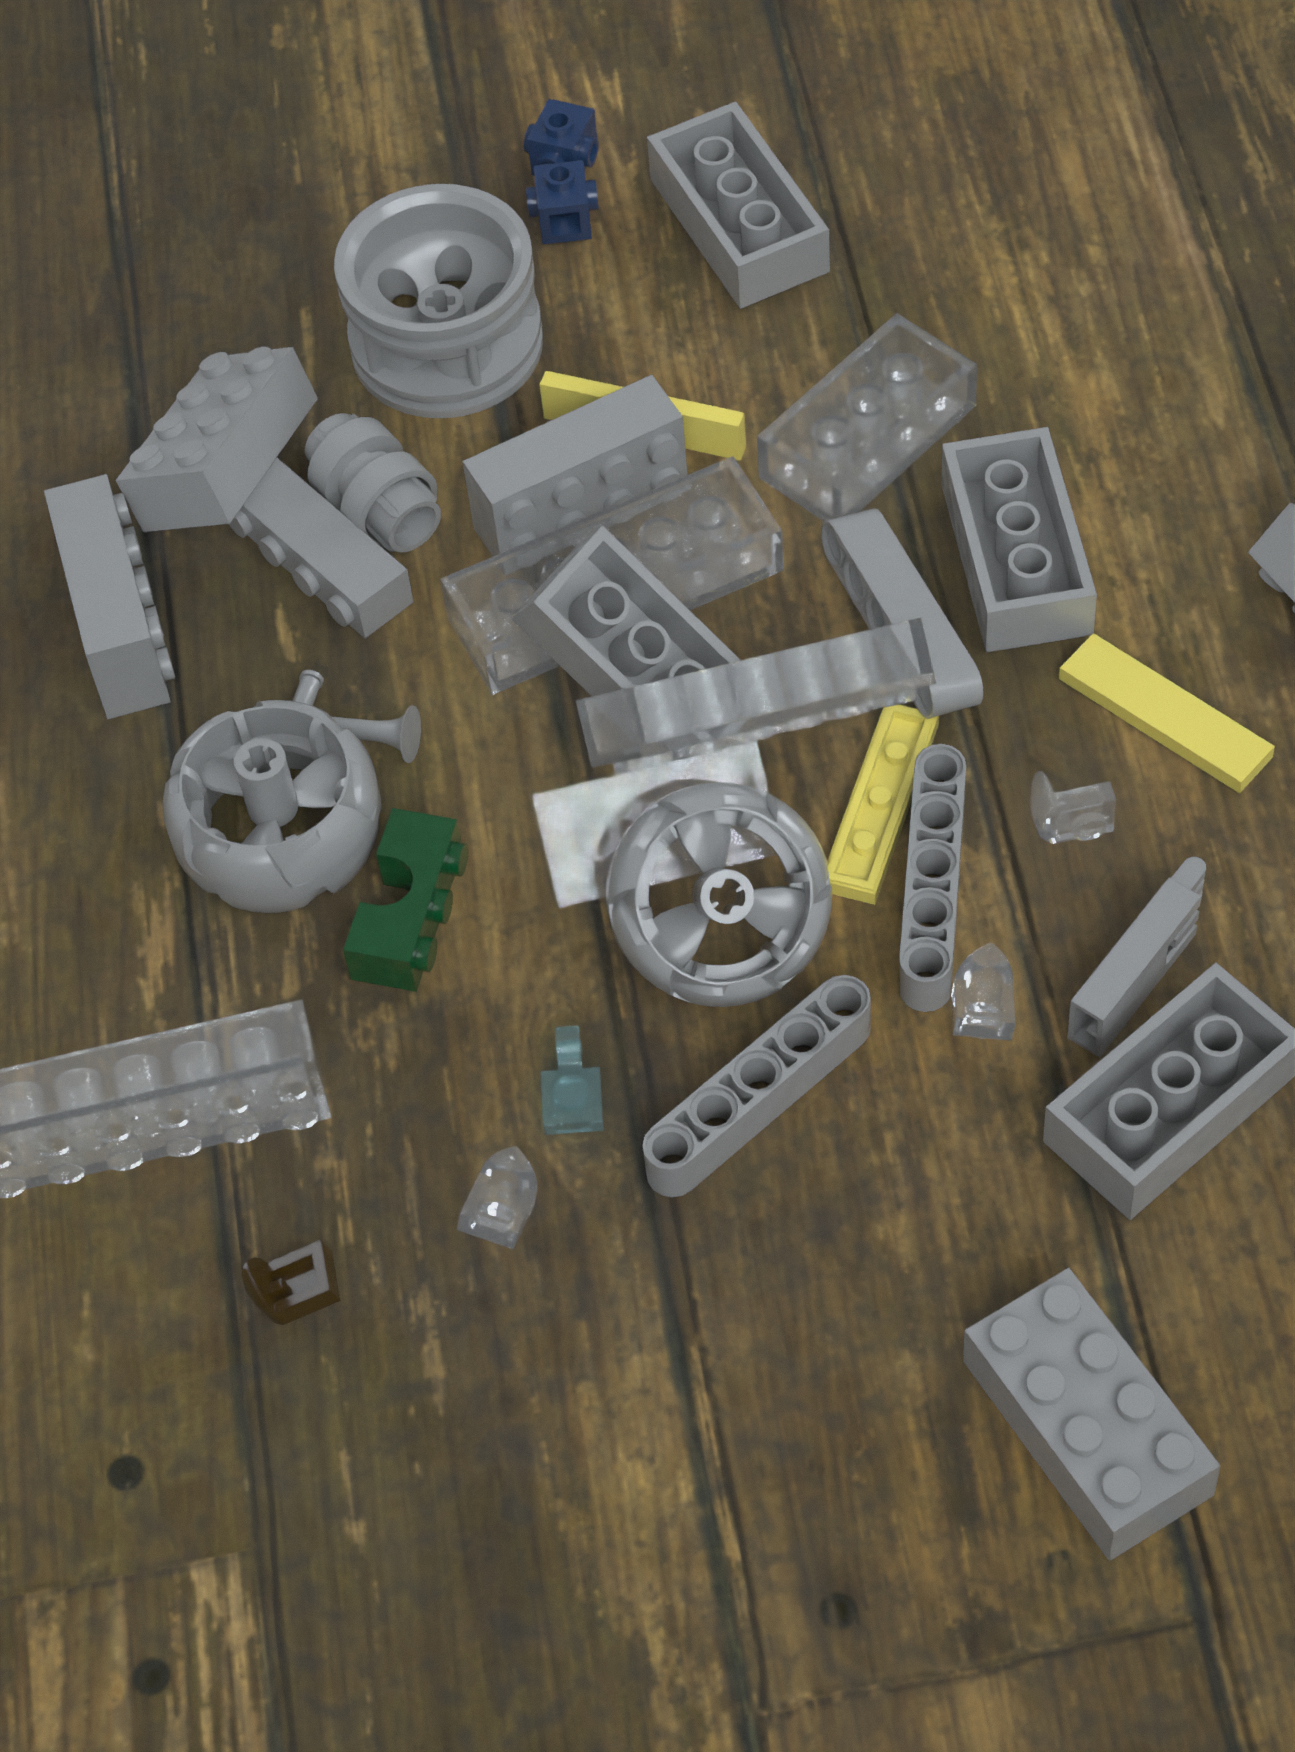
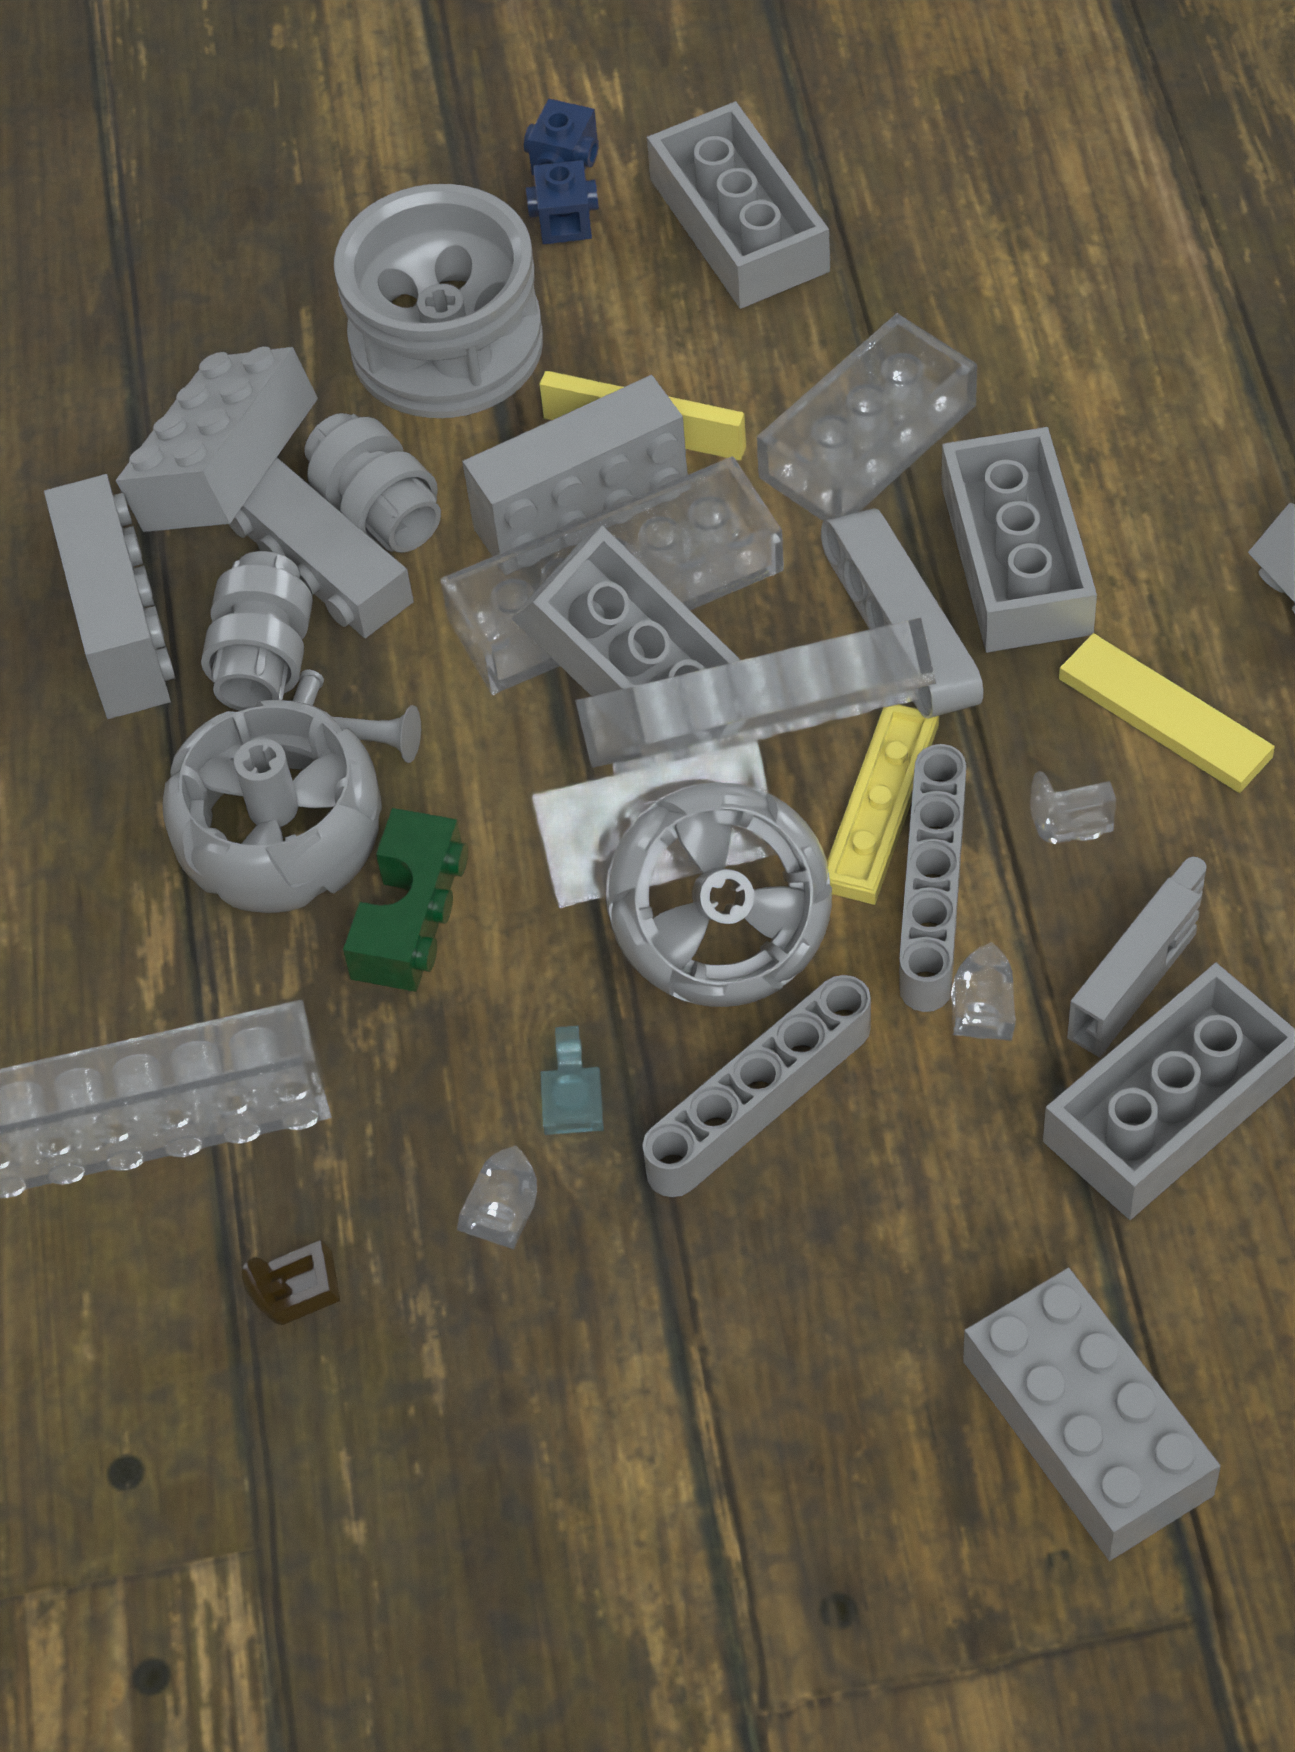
(257, 630): none -> light grey piece

